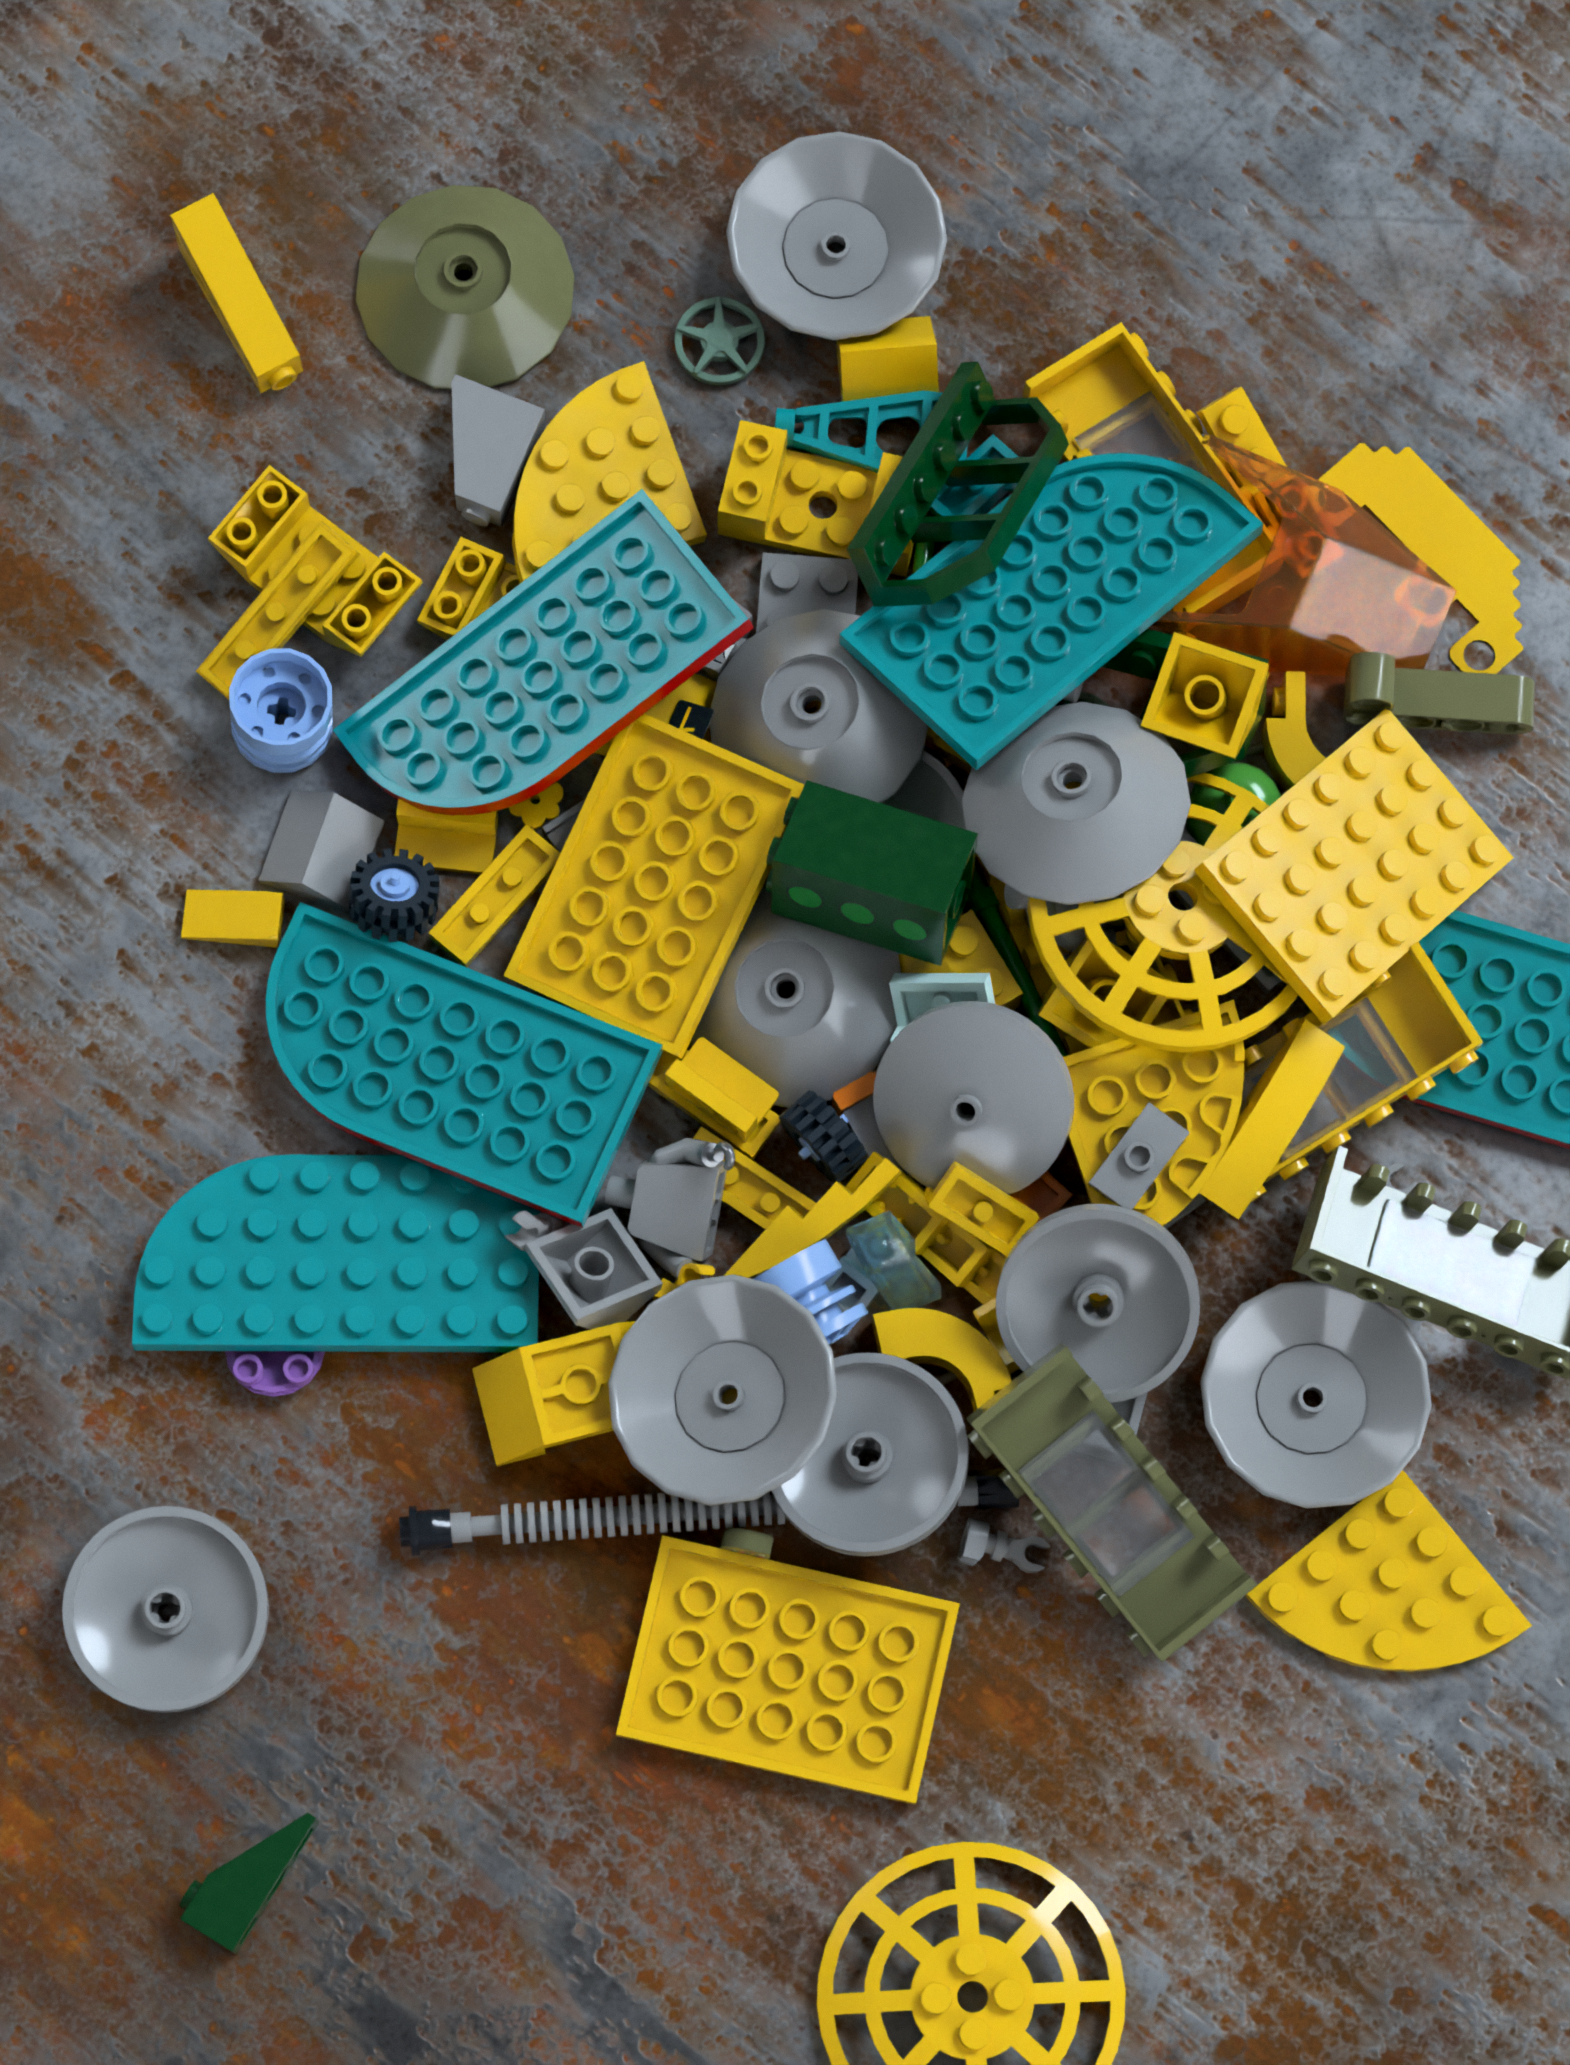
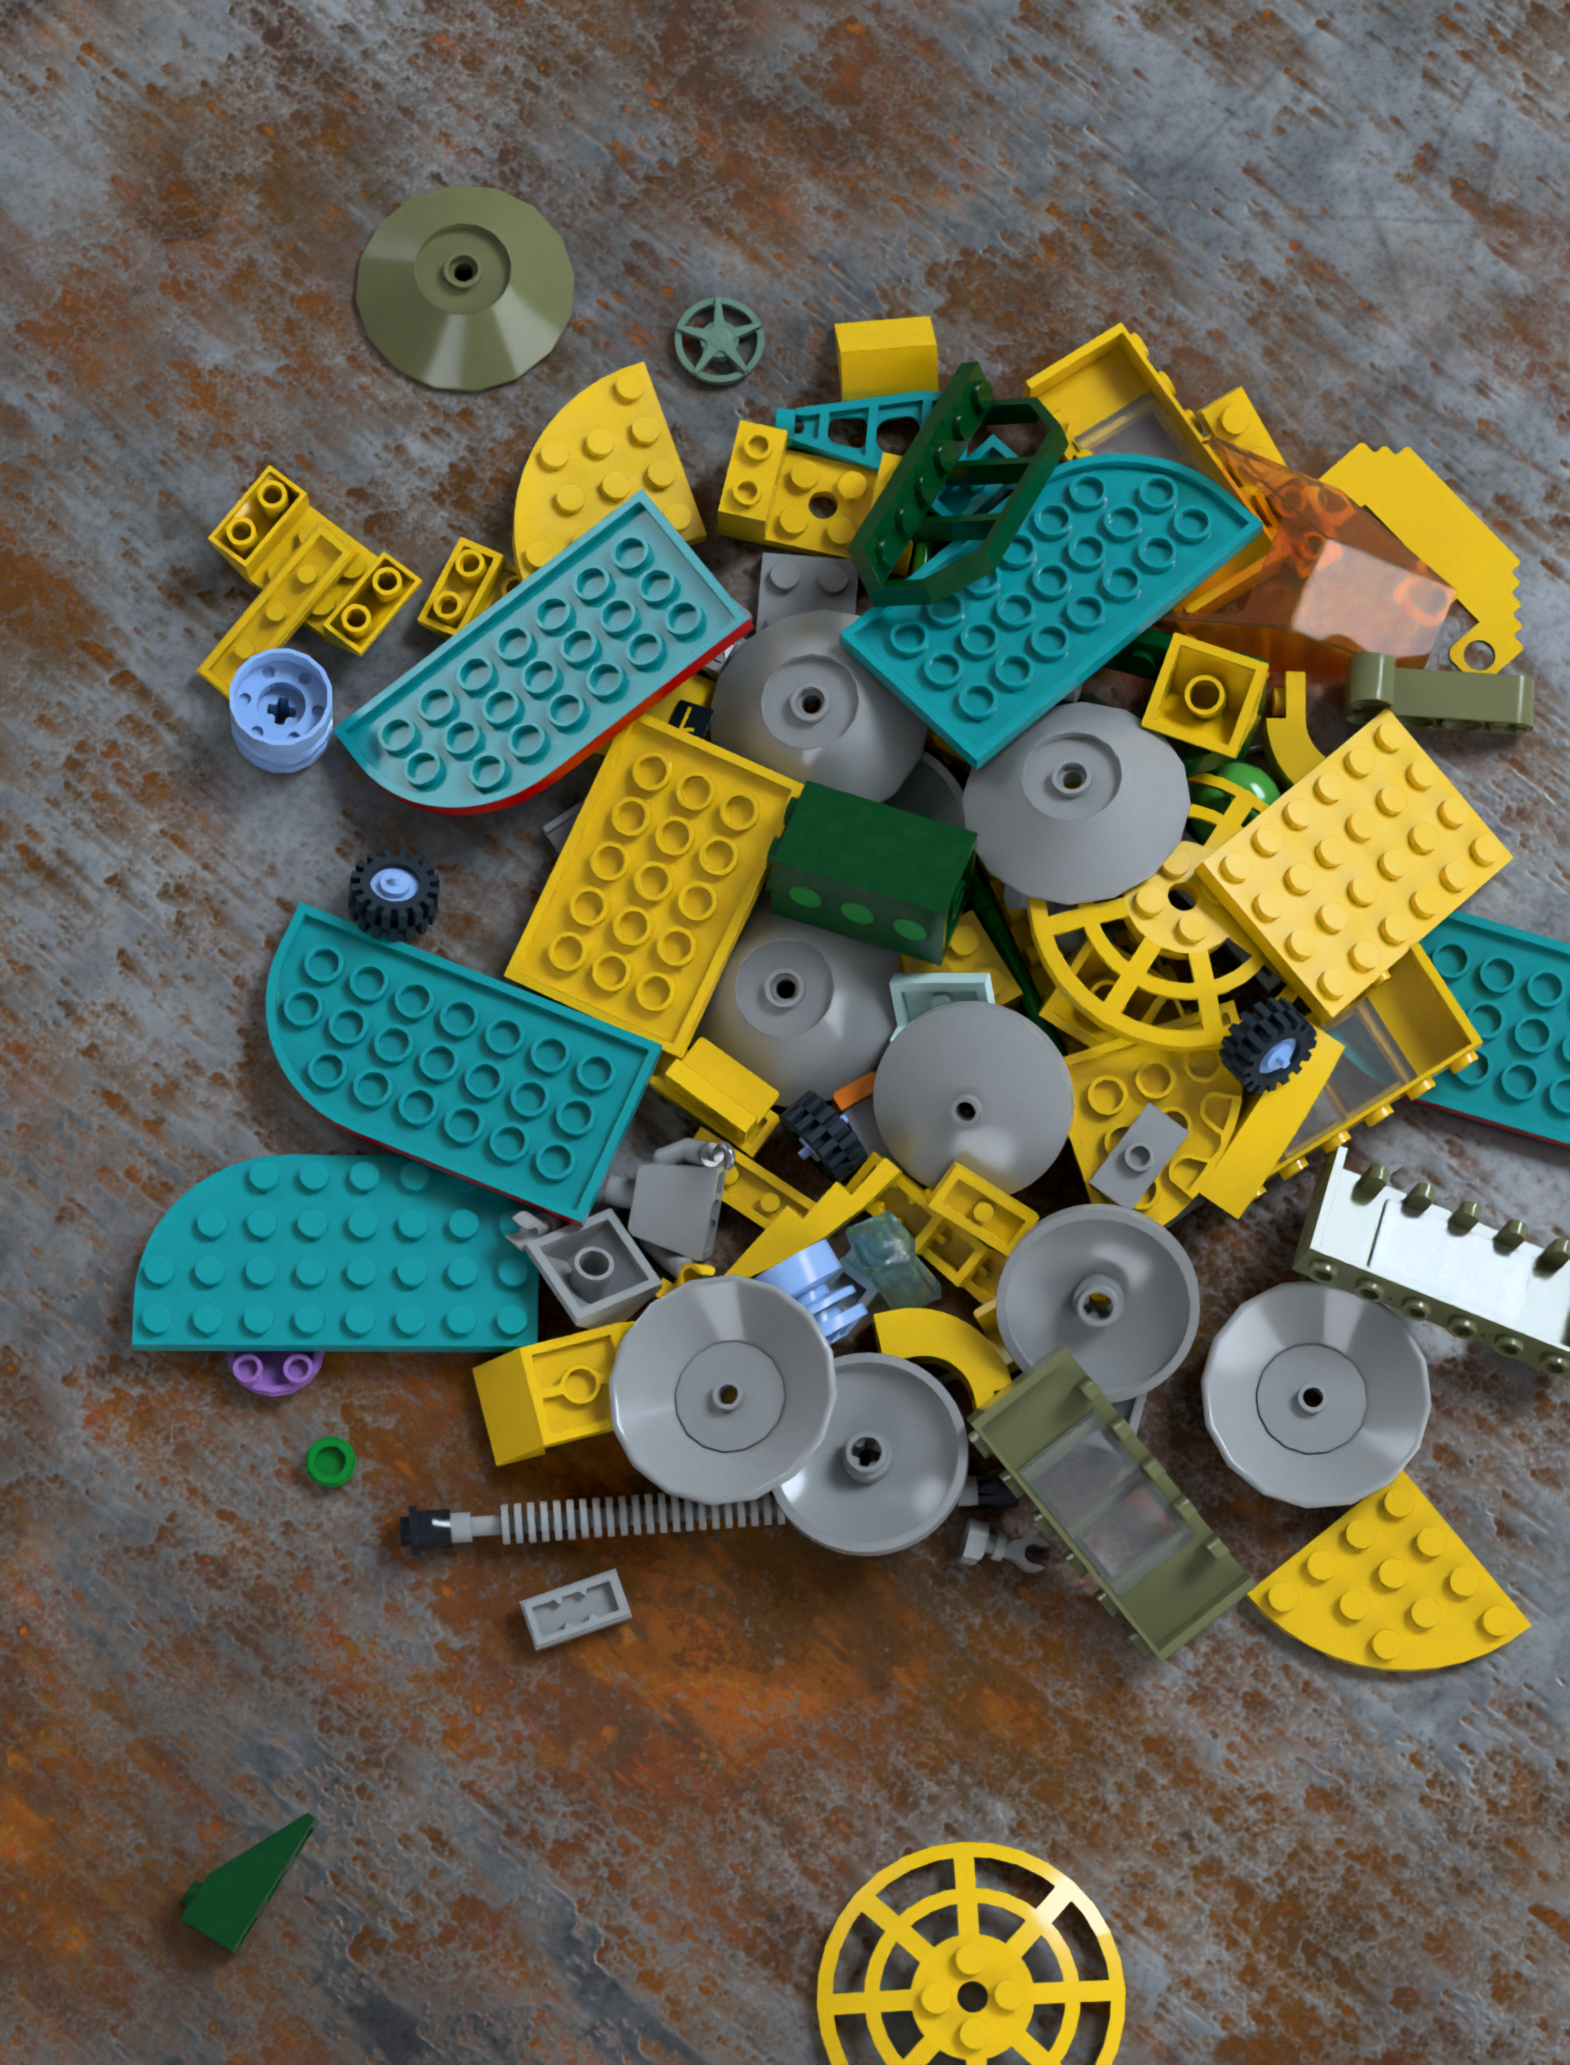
(156, 1561): light grey dish -> none
(234, 917): yellow slope -> none
(236, 294): yellow slope -> none
(319, 847): light grey slope -> none
(331, 1462): none -> green tile
(447, 841): yellow panel -> none
(490, 448): light grey slope -> none
(495, 896): yellow plate -> none
(536, 814): yellow plant -> none
(575, 1609): none -> light grey plate
(747, 1542): olive tile -> none
(788, 1670): yellow plate -> none
(841, 193): light grey dish -> none
(1044, 1196): orange tile -> none
(1268, 1045): none -> black wheel

